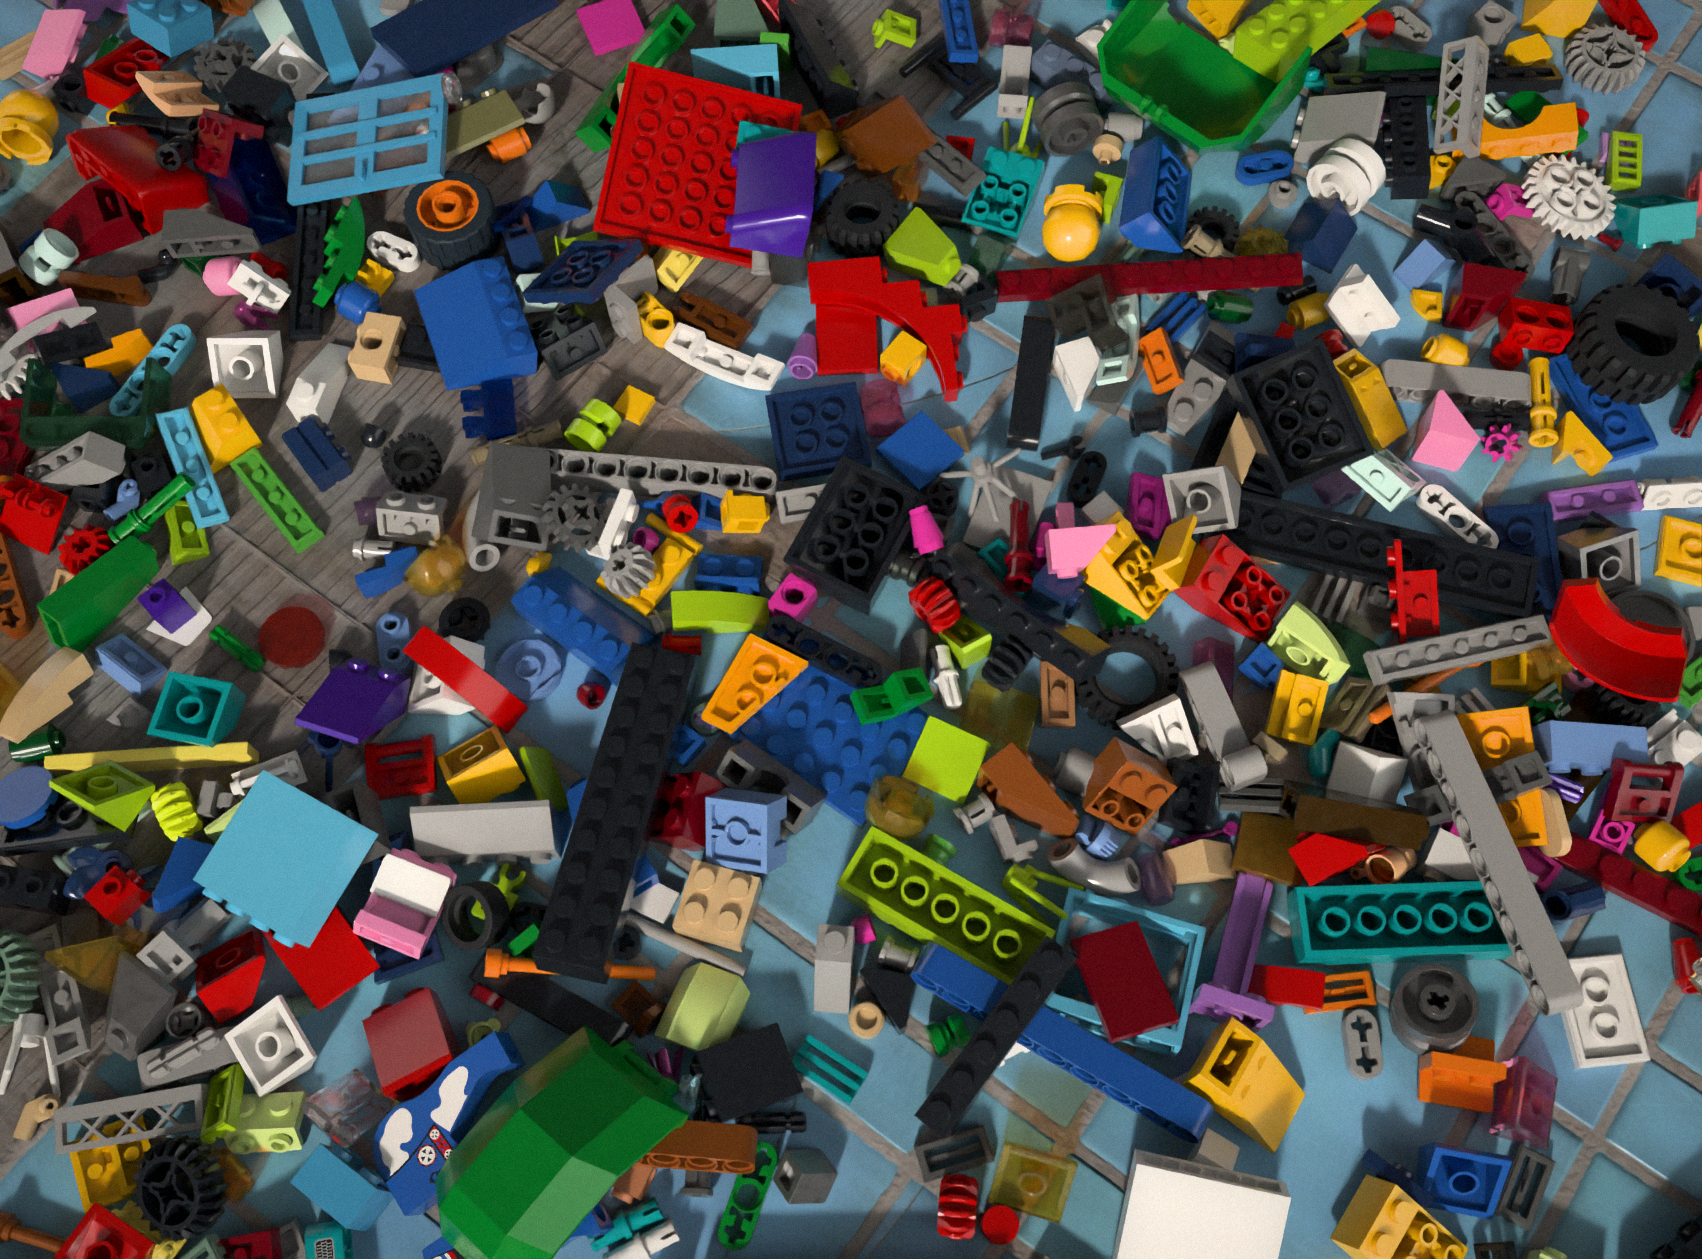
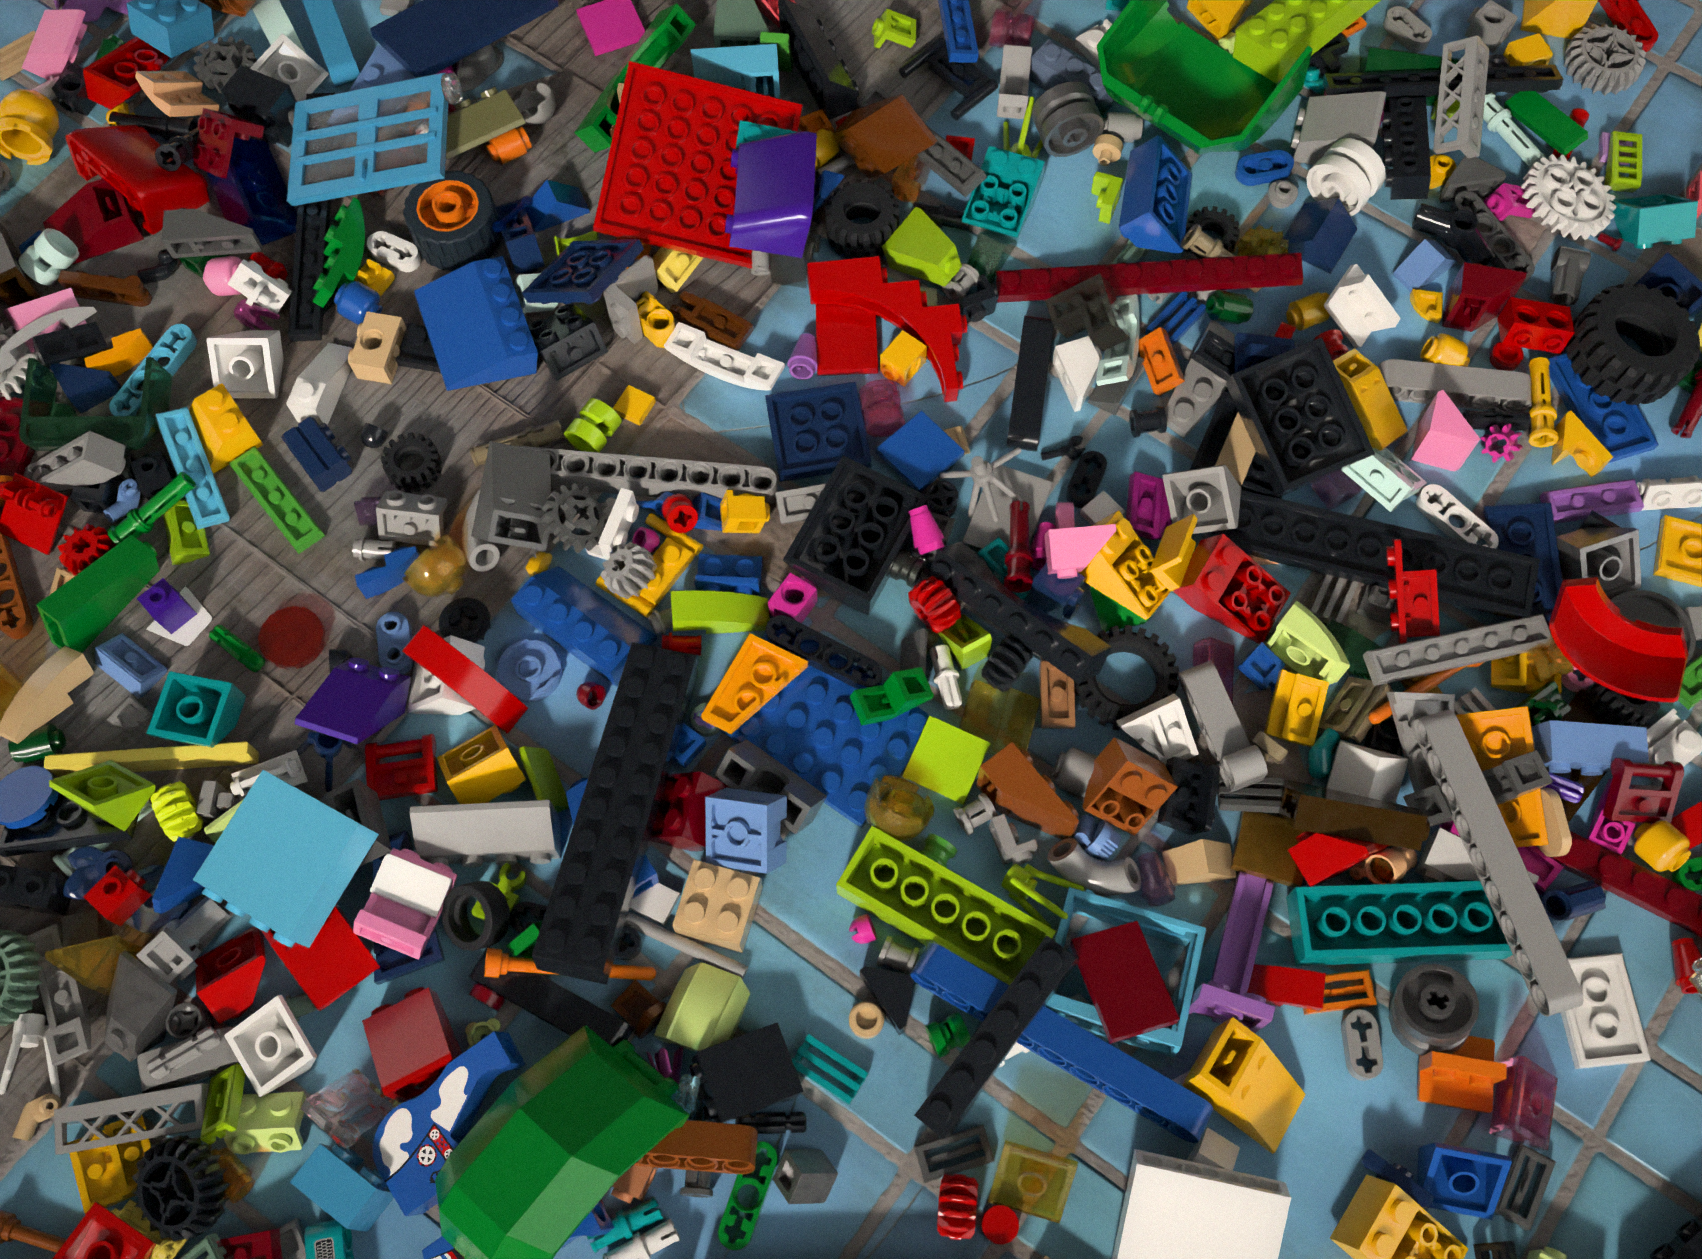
(498, 407): clear blue plate -> none
(833, 968): light grey slope -> none
(1071, 222): yellow tile -> none
(1229, 829): magenta hinge -> none
(1288, 294): black pin -> none
(1380, 24): red tile -> none
(1550, 132): light orange arch -> none

